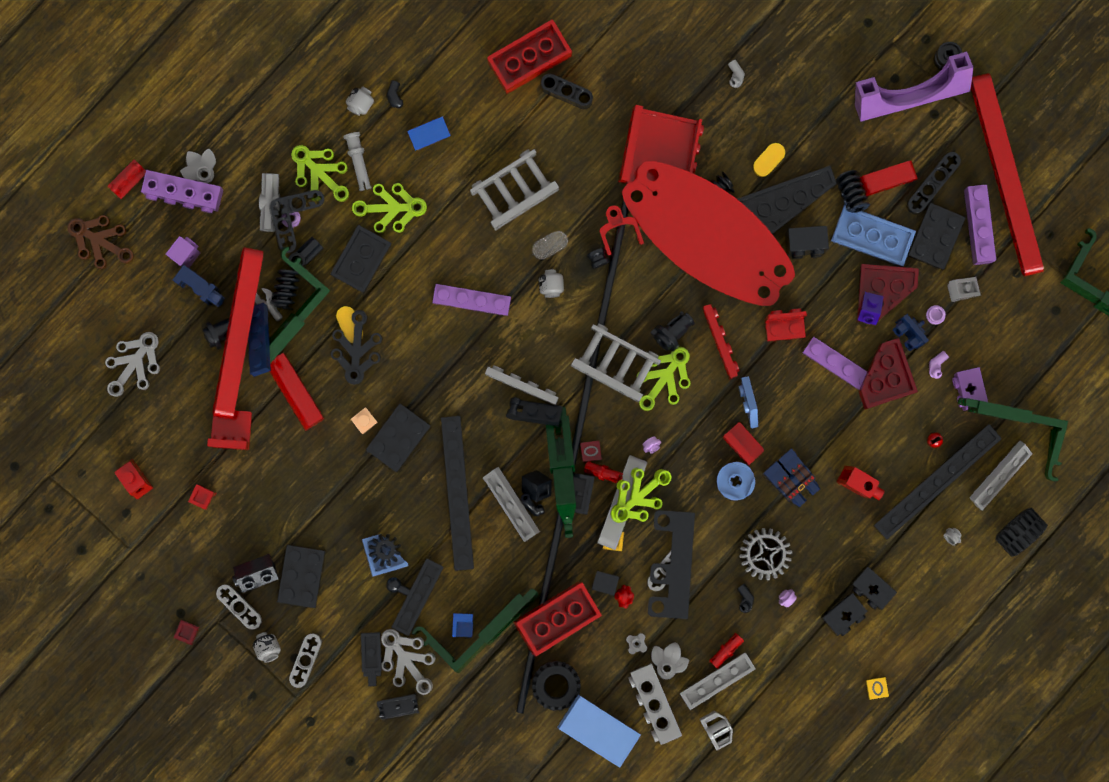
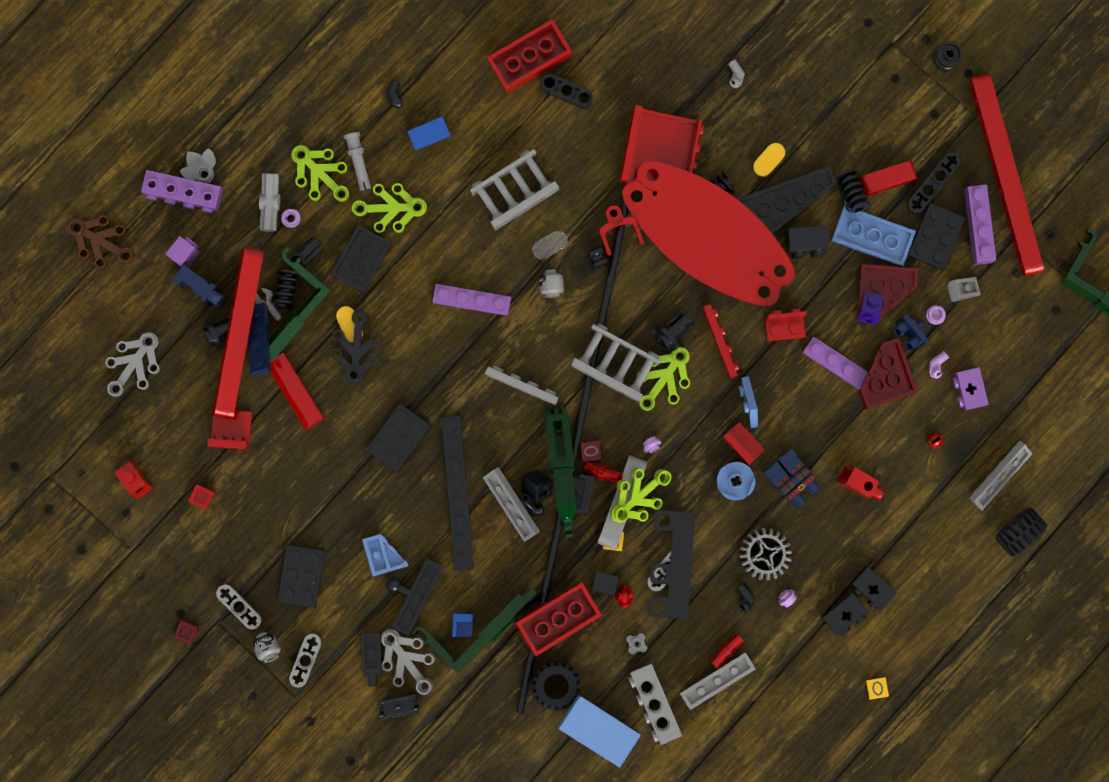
(127, 179): red hinge -> none
(255, 573): black brick -> none
(287, 209): black beam -> none
(359, 101): light grey head -> none
(364, 420): light nougat plate -> none
(387, 544): black gear -> none
(534, 412): black plate -> none
(669, 657): light grey plate -> none
(717, 729): light grey piece -> none
(937, 482): black plate -> none
(952, 80): medium lavender arch -> none
(952, 536): light grey plate -> none
(1025, 416): dark green hinge -> none

